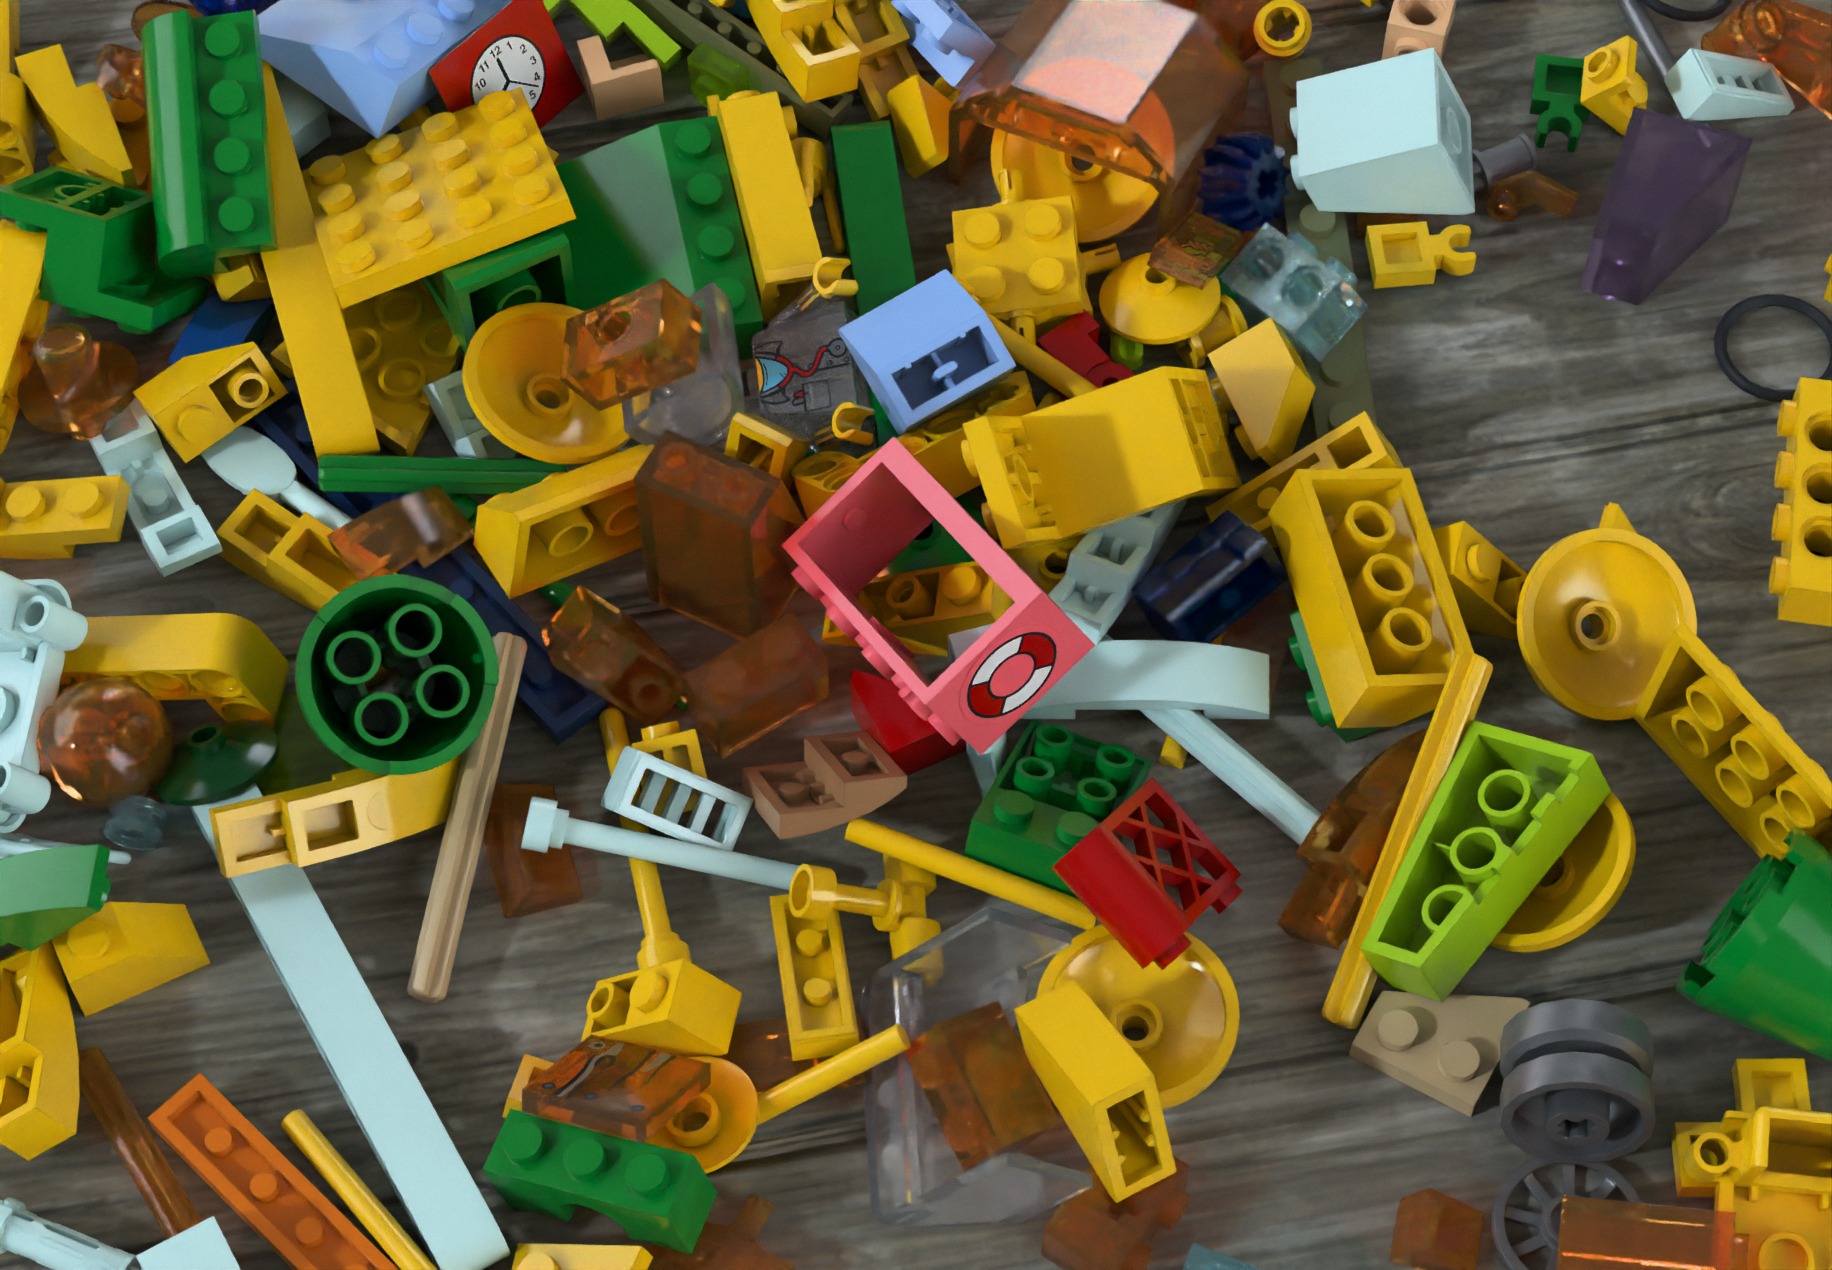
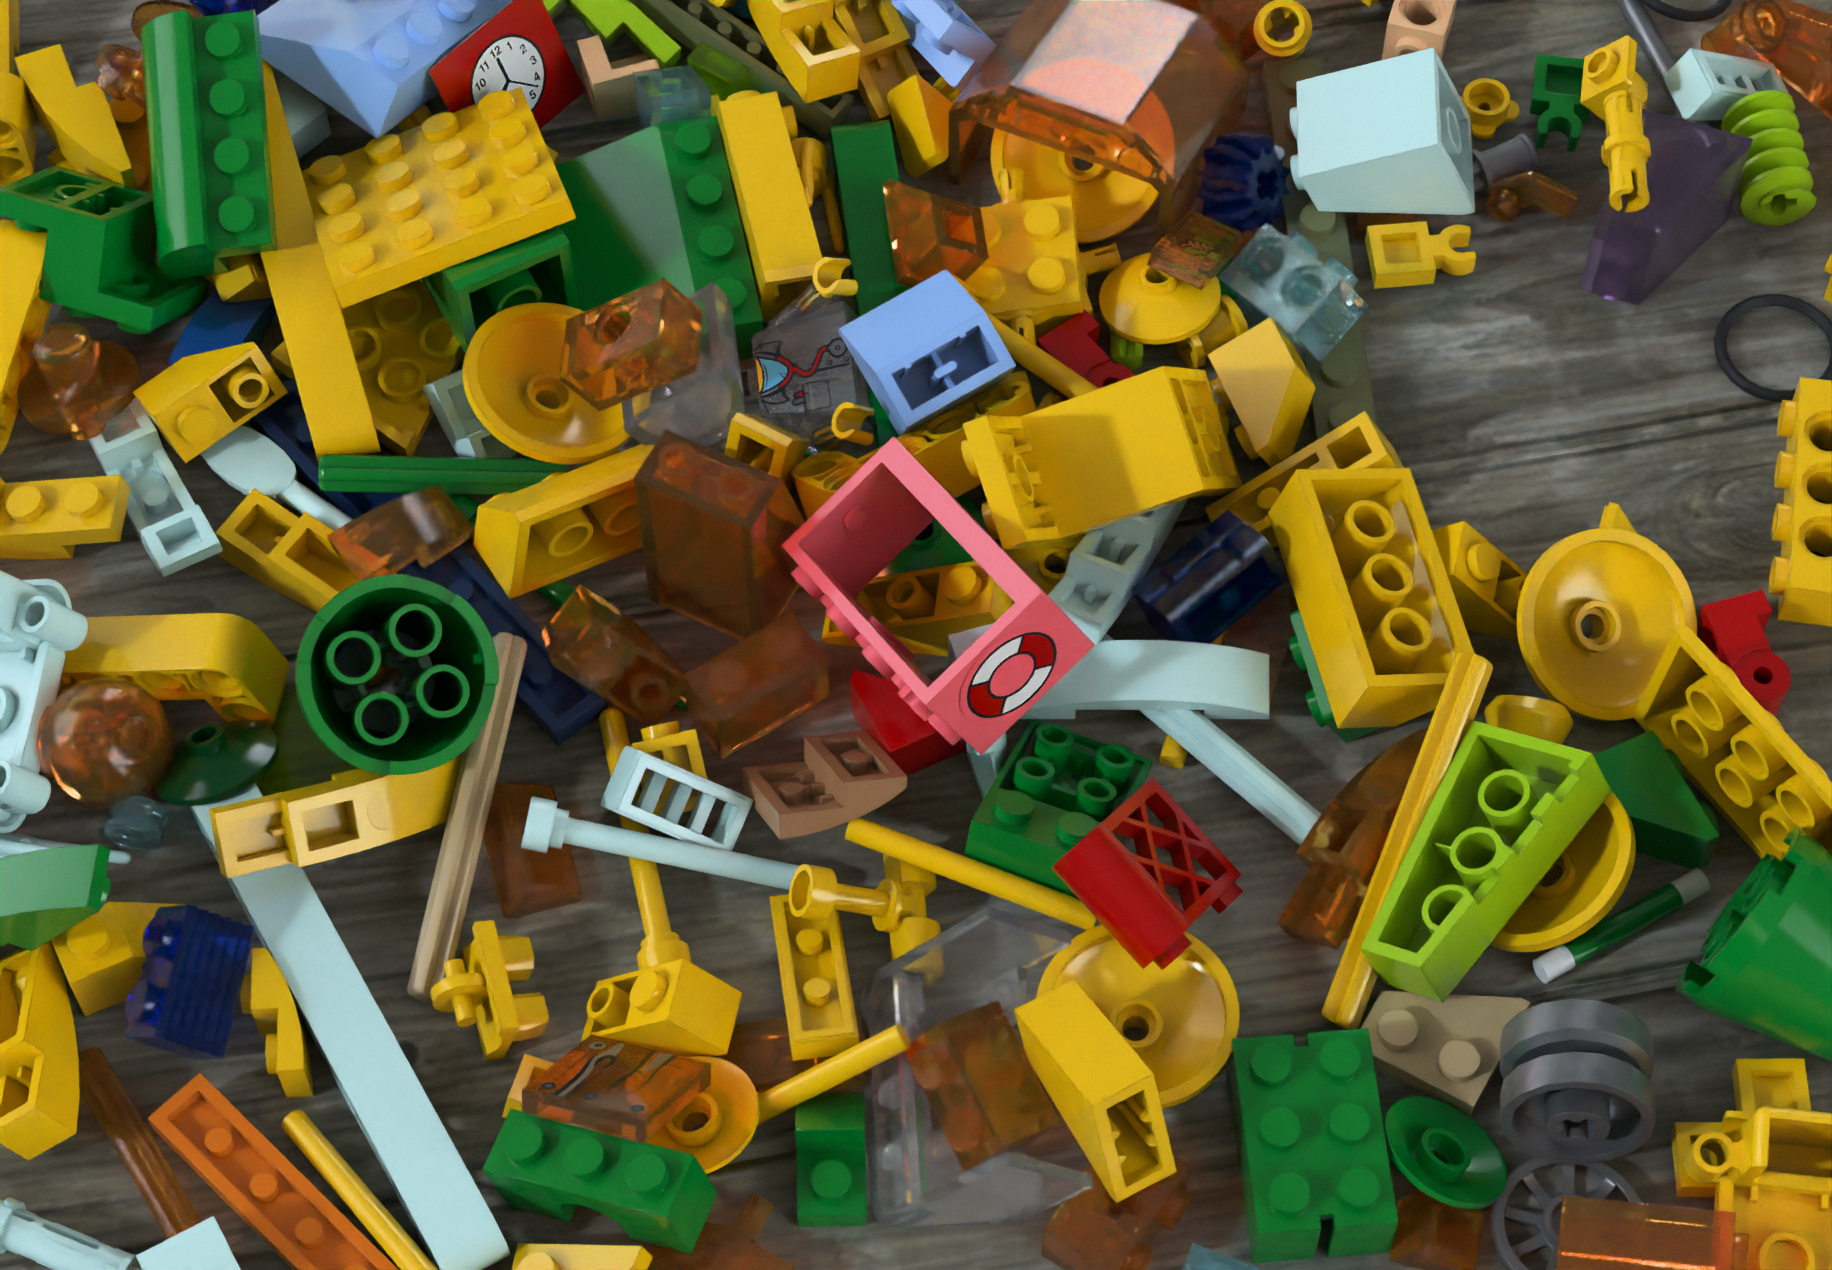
(189, 982): none -> clear blue brick
(270, 1002): none -> yellow slope
(481, 992): none -> yellow hips
(670, 95): none -> clear light blue slope
(831, 1160): none -> green slope
(932, 234): none -> clear orange slope
(1311, 1145): none -> green piece
(1444, 1152): none -> green dish
(1490, 96): none -> yellow plate
(1530, 717): none -> yellow cone
(1621, 925): none -> green bar
(1626, 151): none -> yellow pin
(1659, 802): none -> green slope
(1736, 637): none -> red leg
(1775, 175): none -> lime piece

